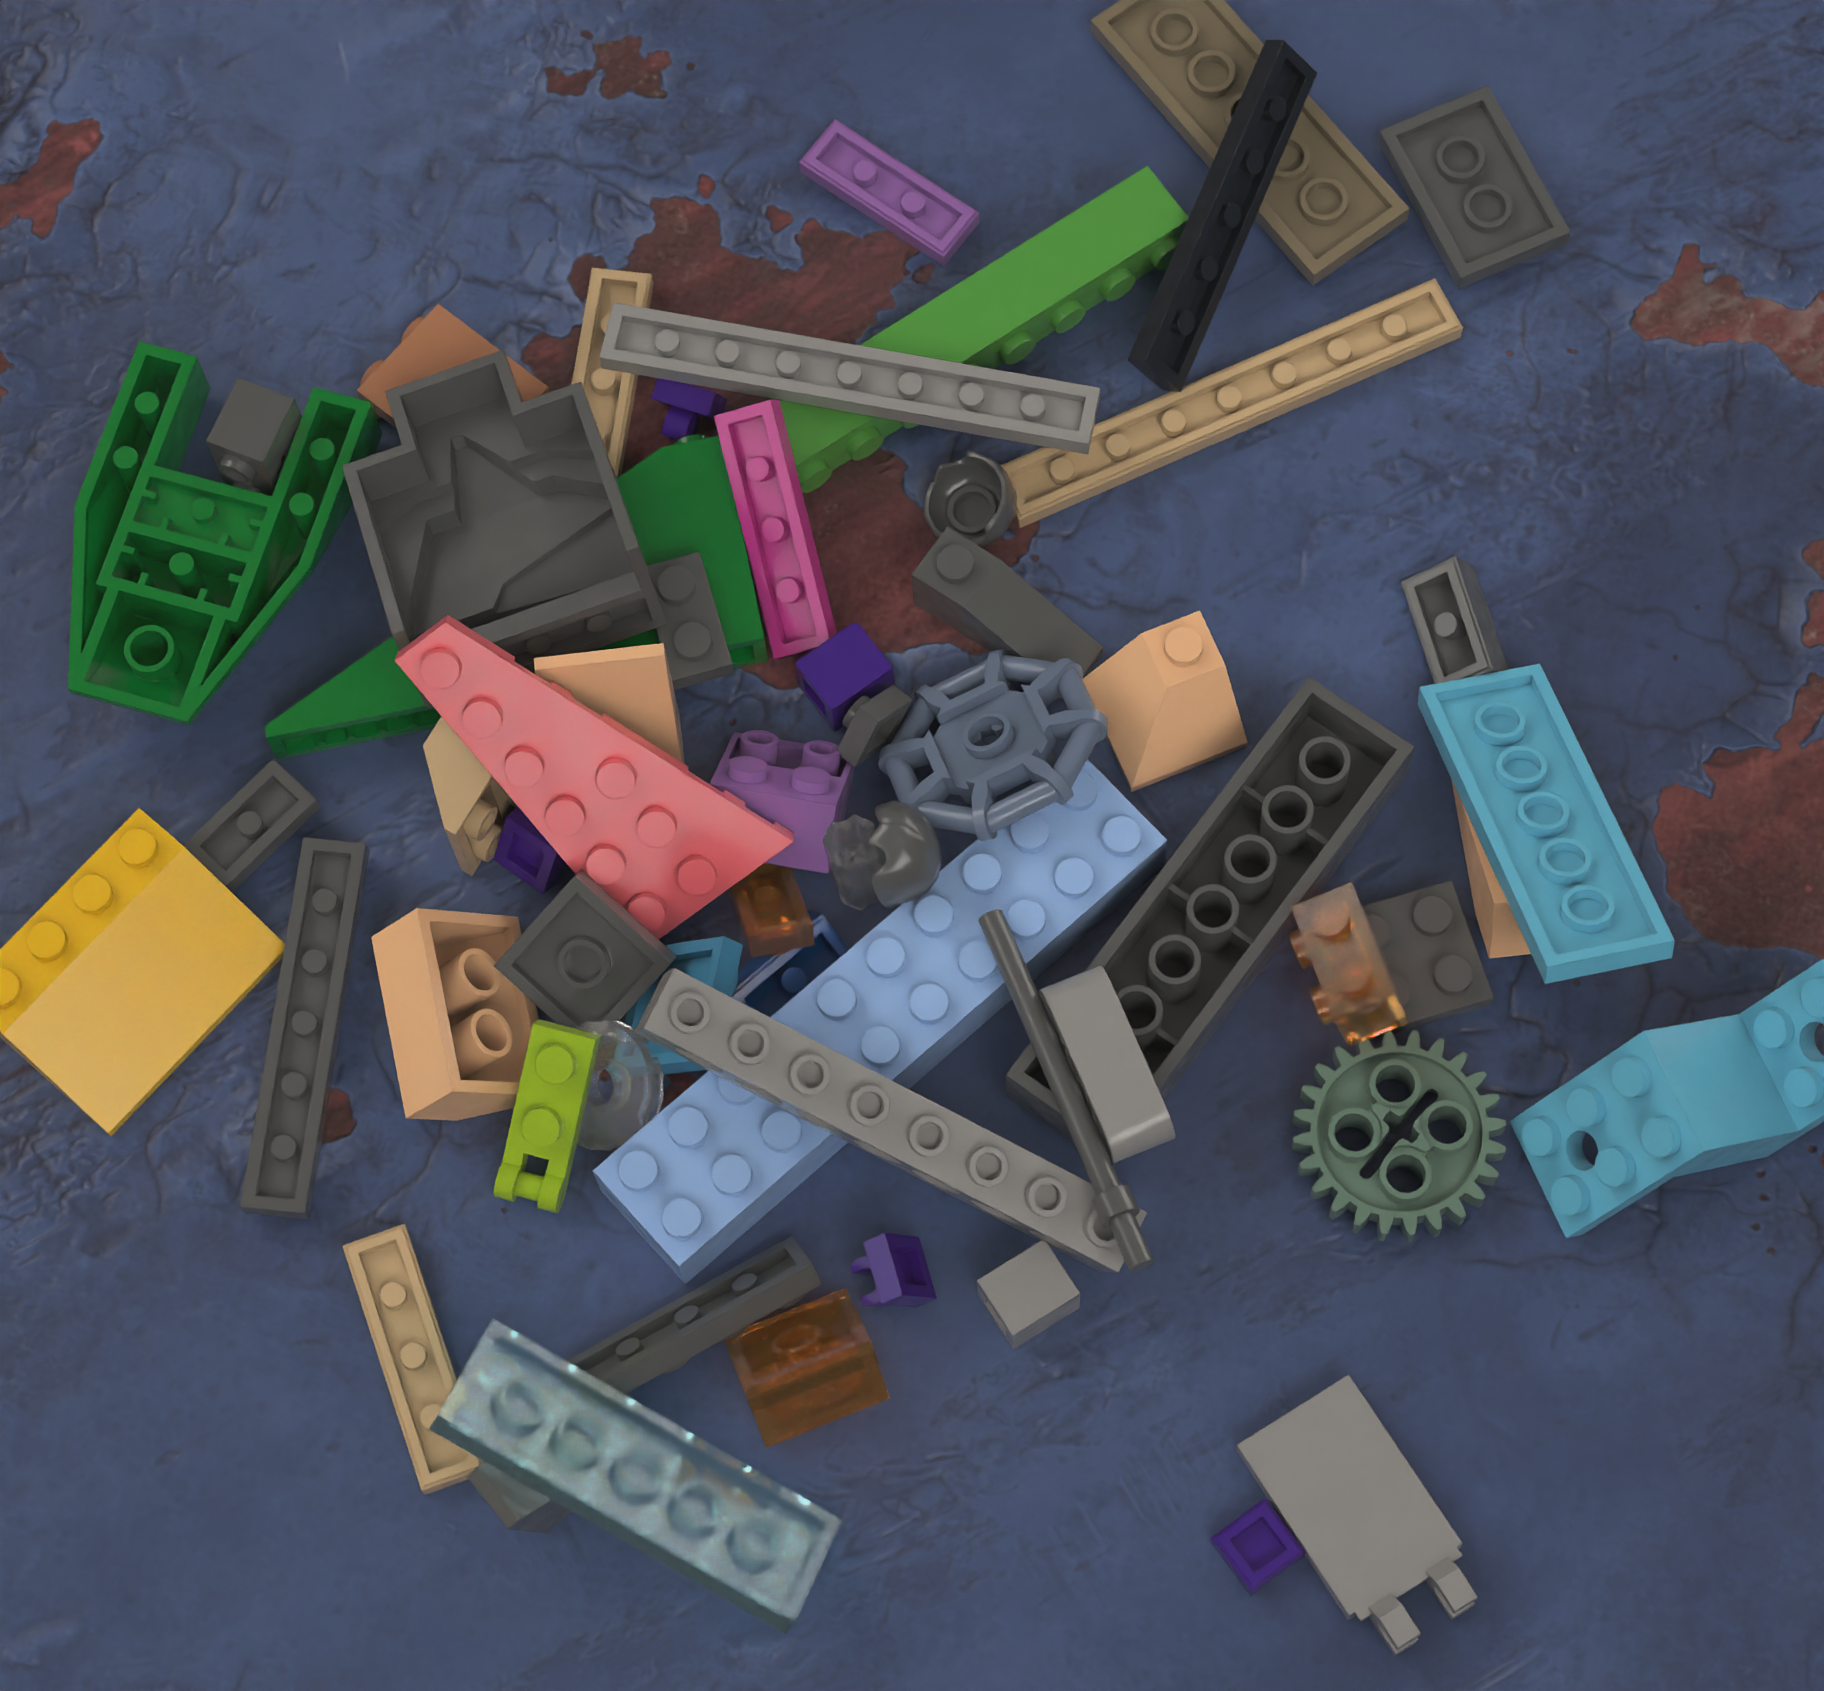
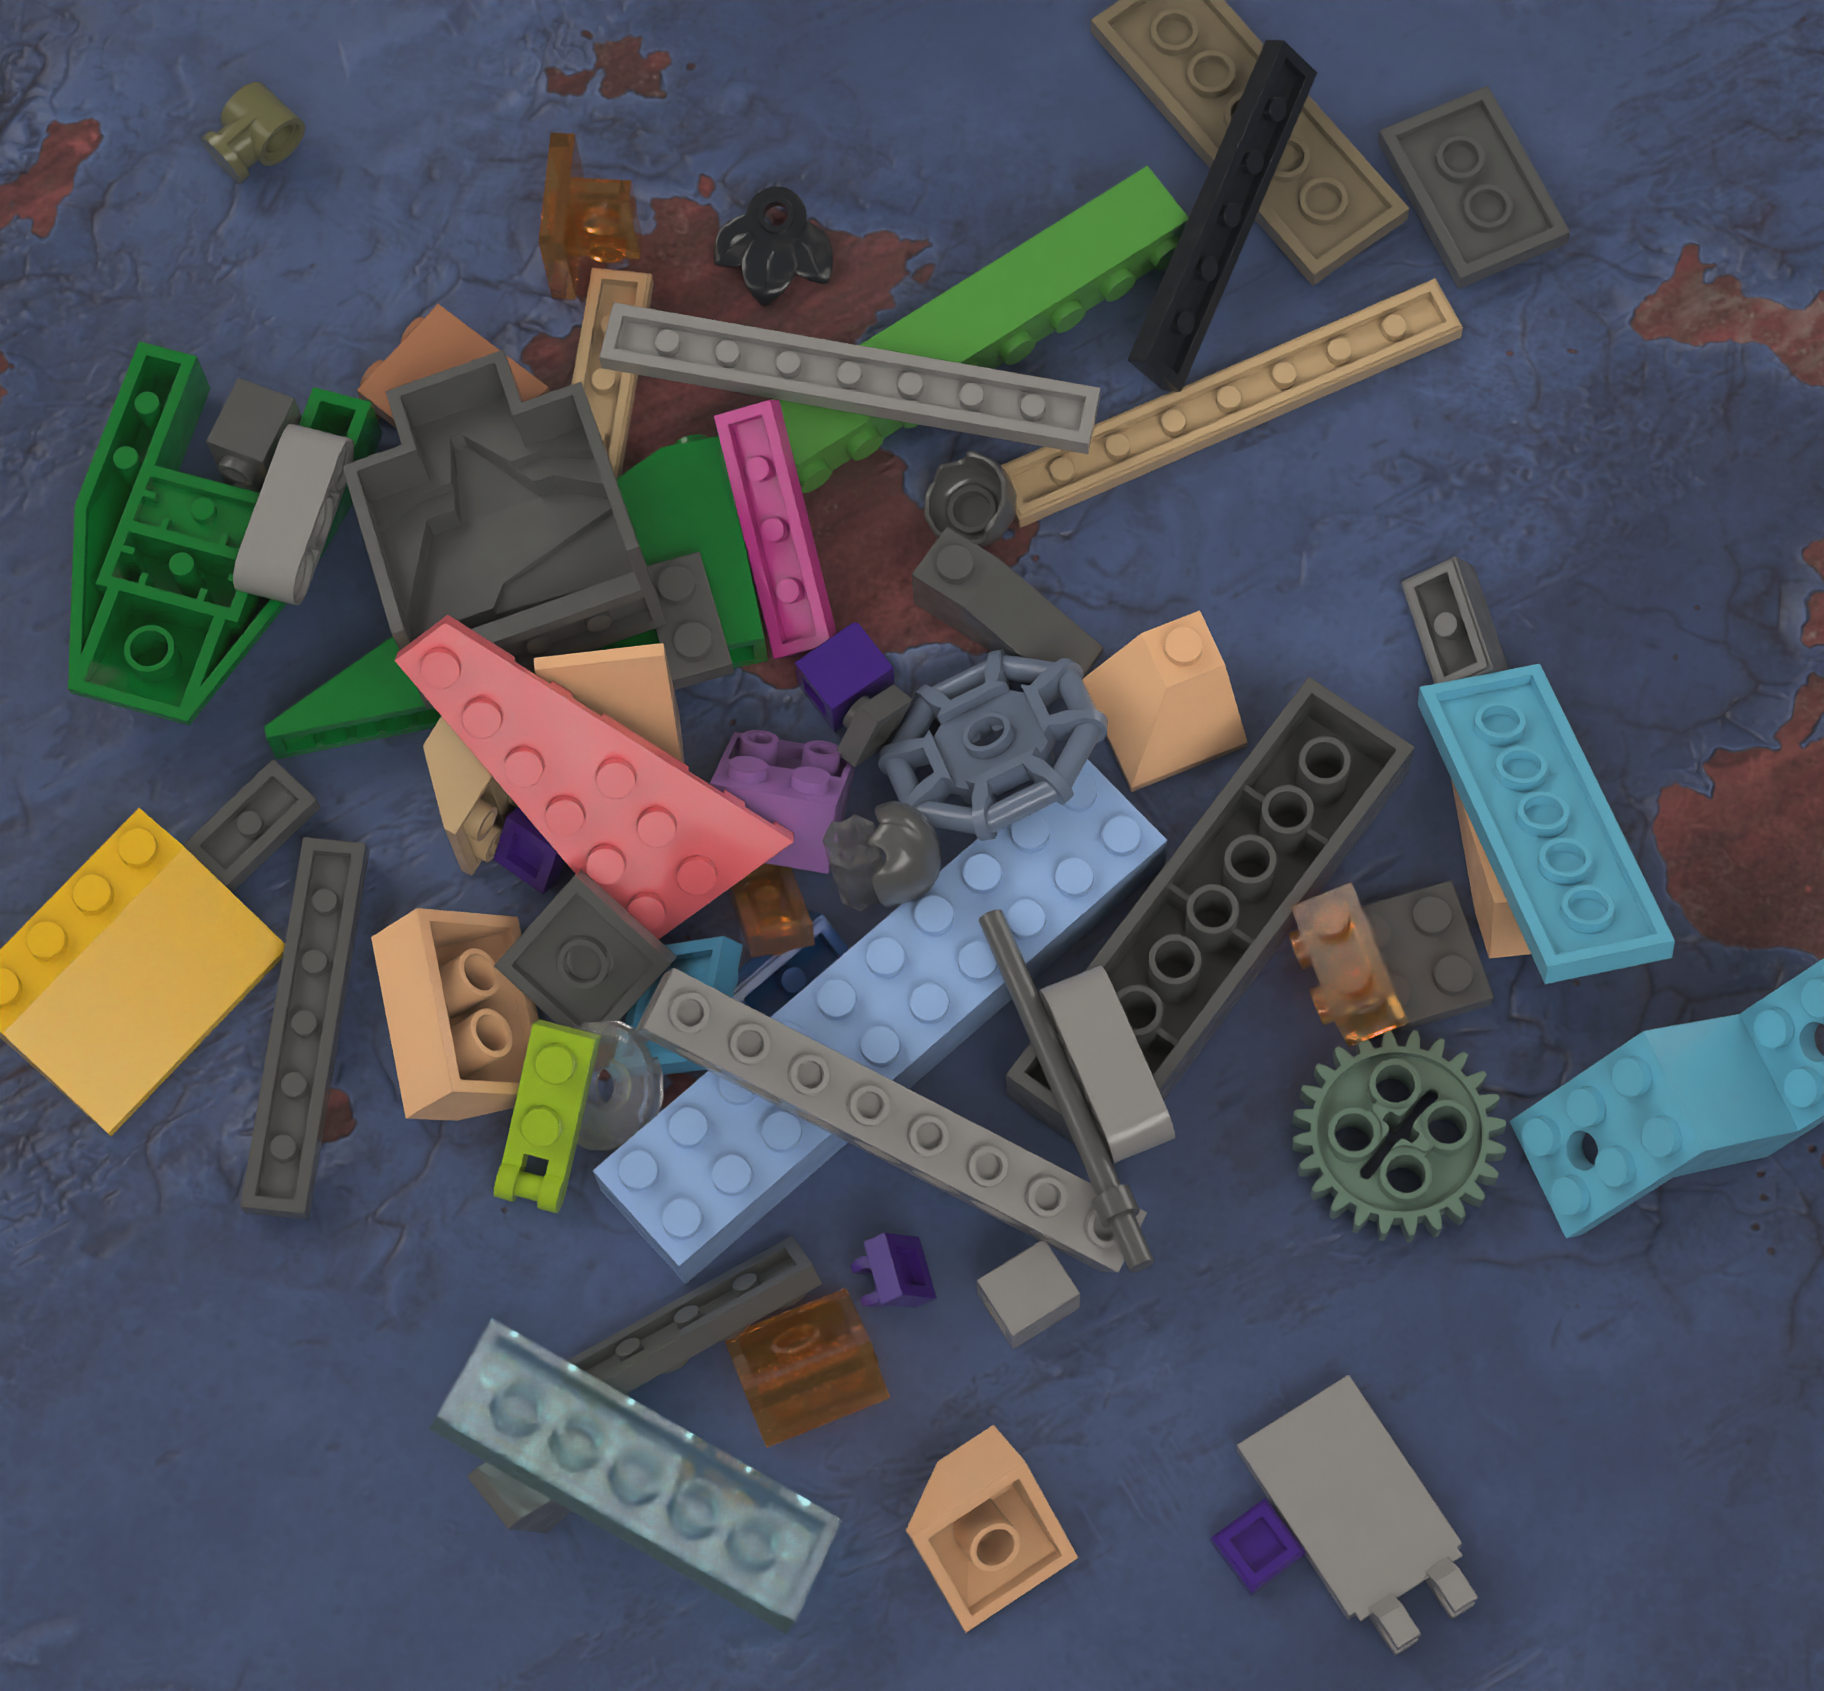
(253, 130): none -> olive piece
(293, 515): none -> light grey beam
(409, 1351): tan tile -> none
(583, 218): none -> clear orange bracket
(686, 406): dark purple tile -> none
(774, 253): none -> black plate
(889, 192): medium lavender tile -> none
(986, 1529): none -> light nougat slope

